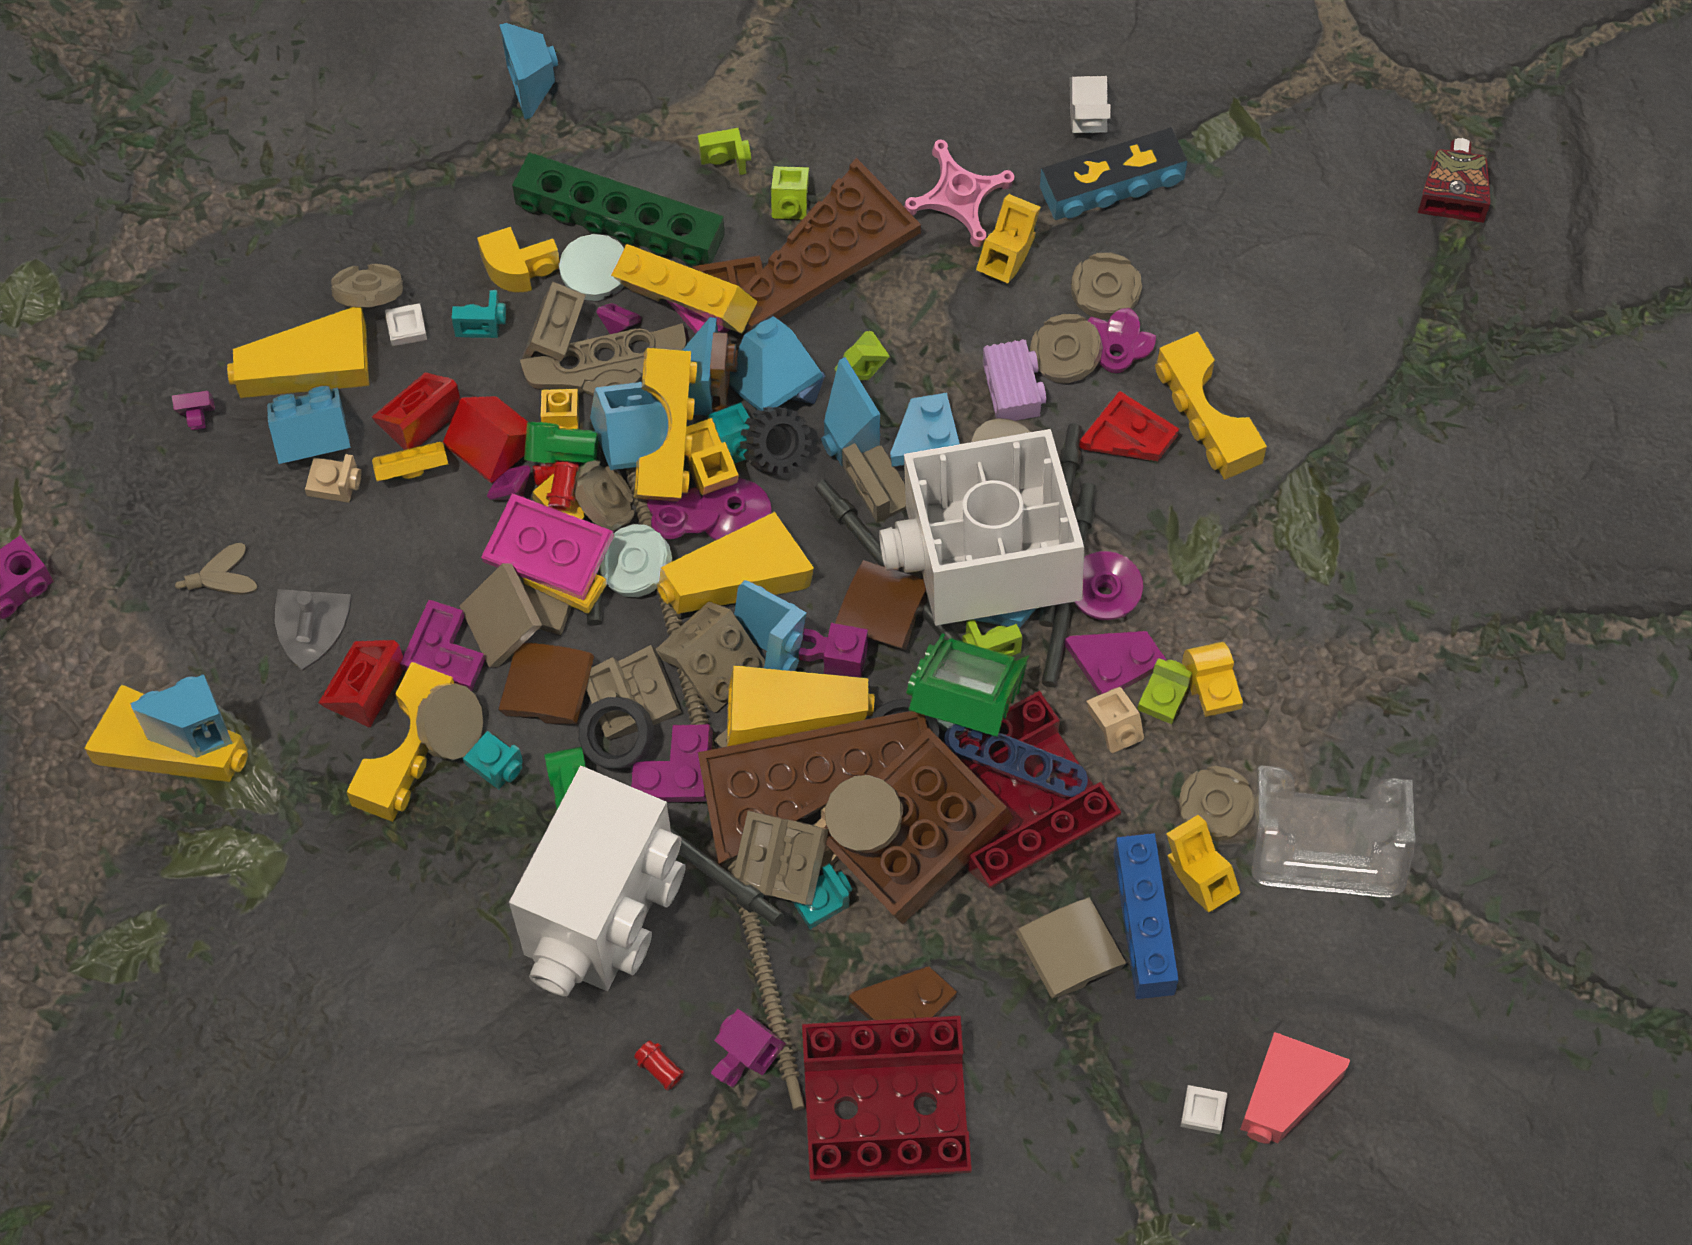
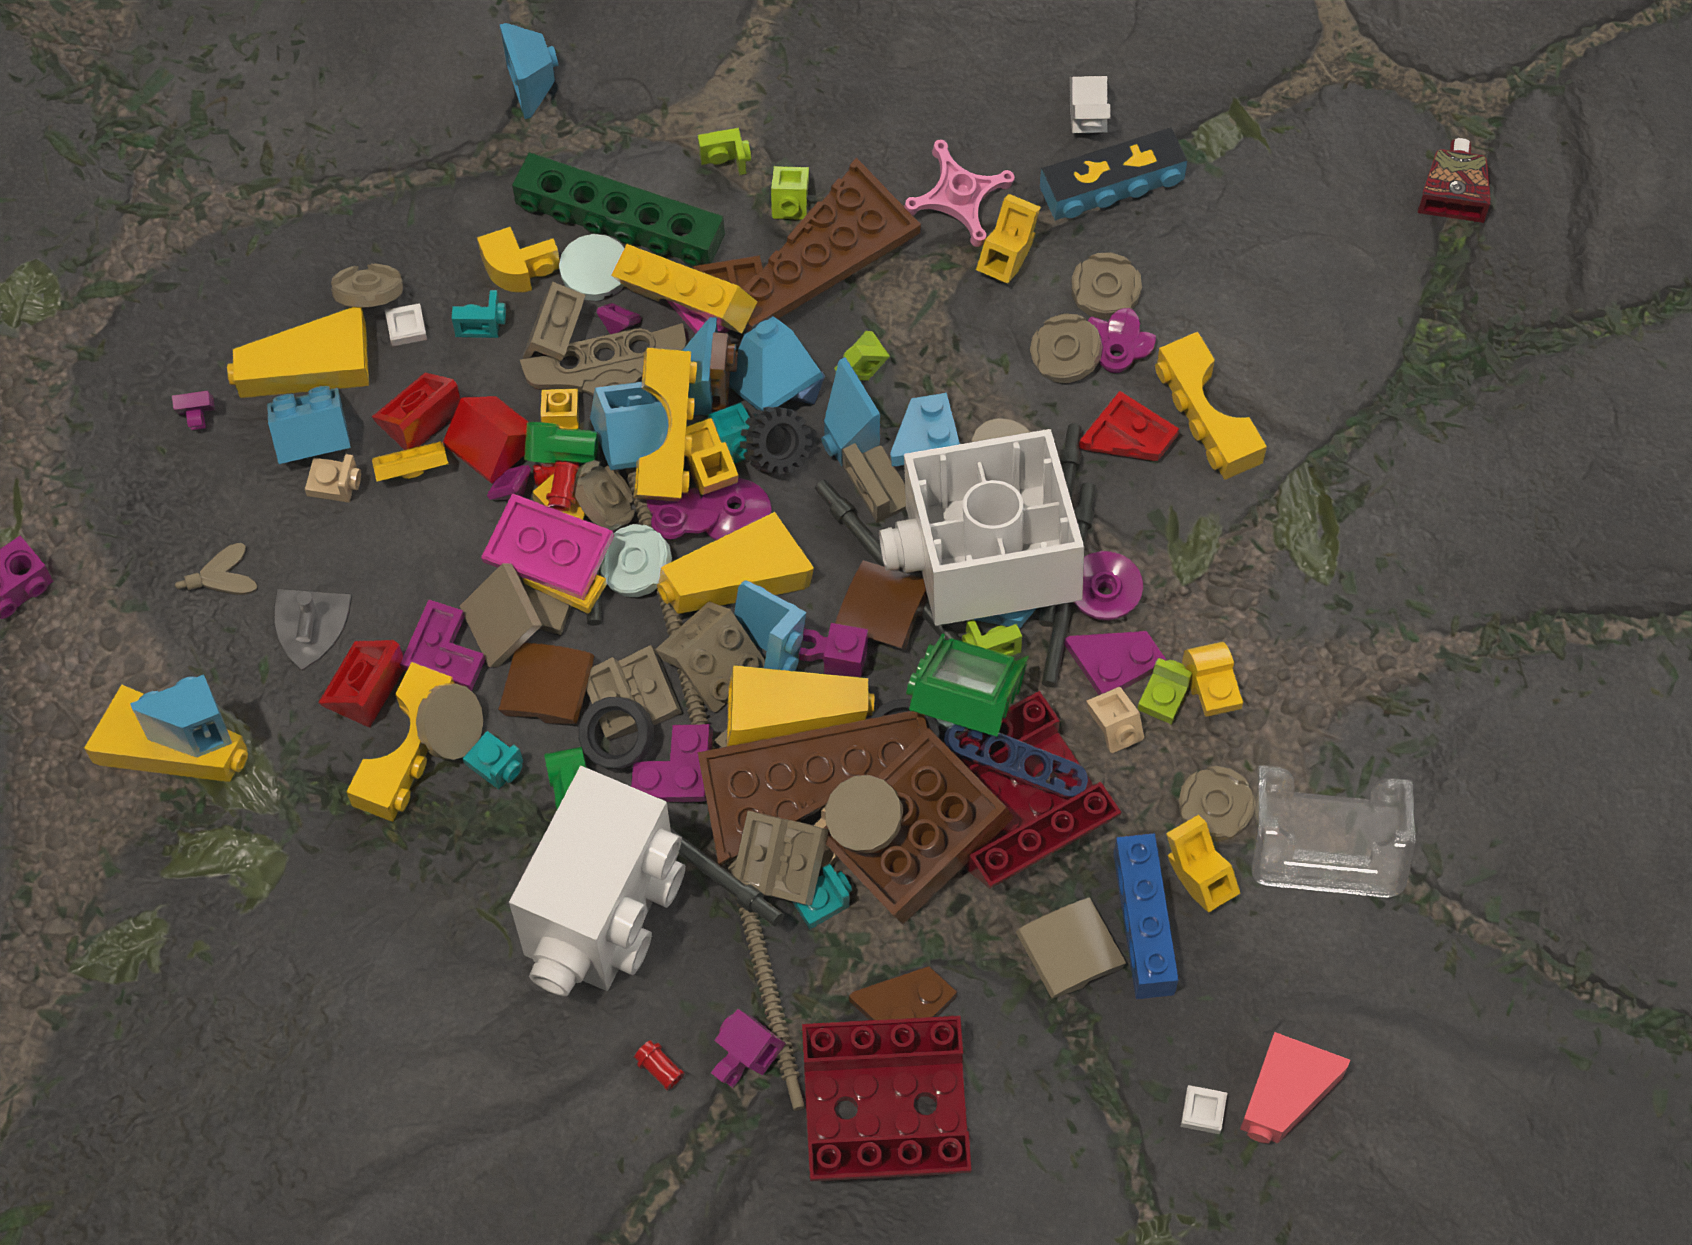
(1012, 380): lavender brick -> none

